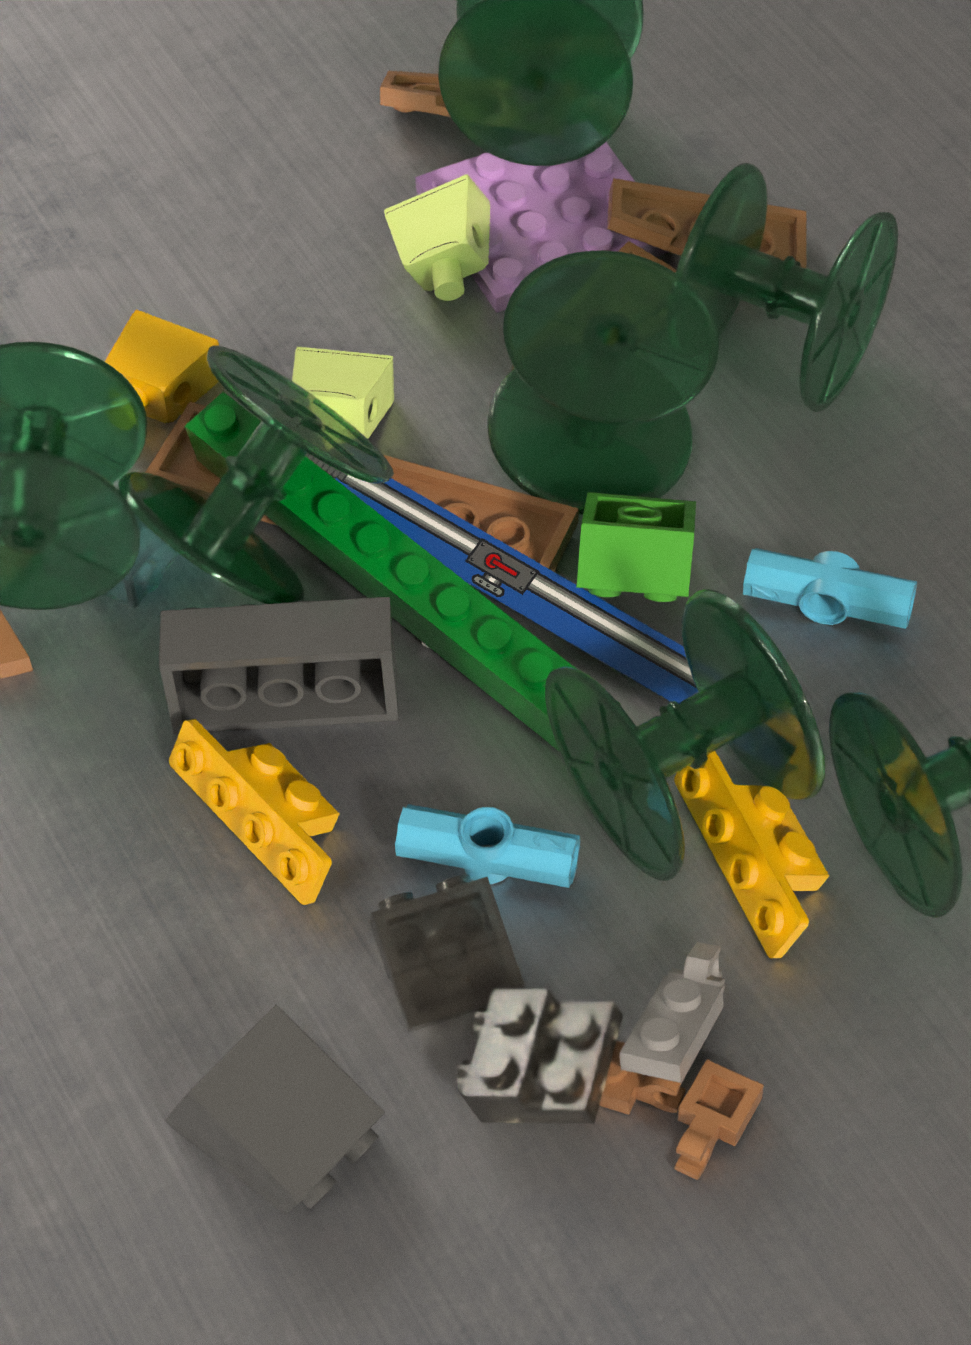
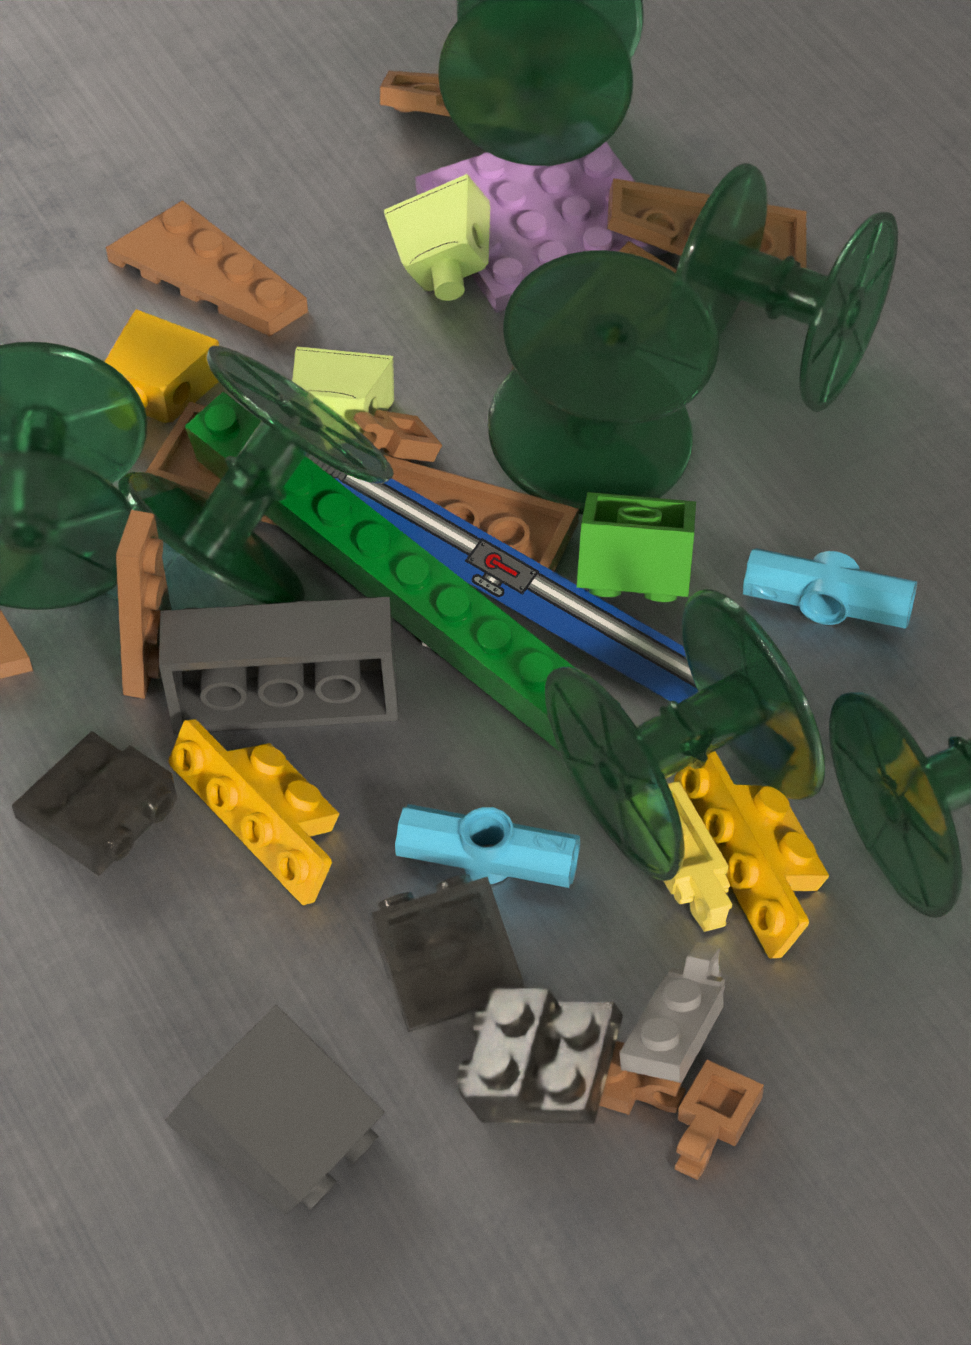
(97, 801): none -> clear smoke plate
(140, 600): none -> medium nougat wing
(209, 266): none -> medium nougat wing
(399, 435): none -> medium nougat plate
(704, 869): none -> light yellow hinge

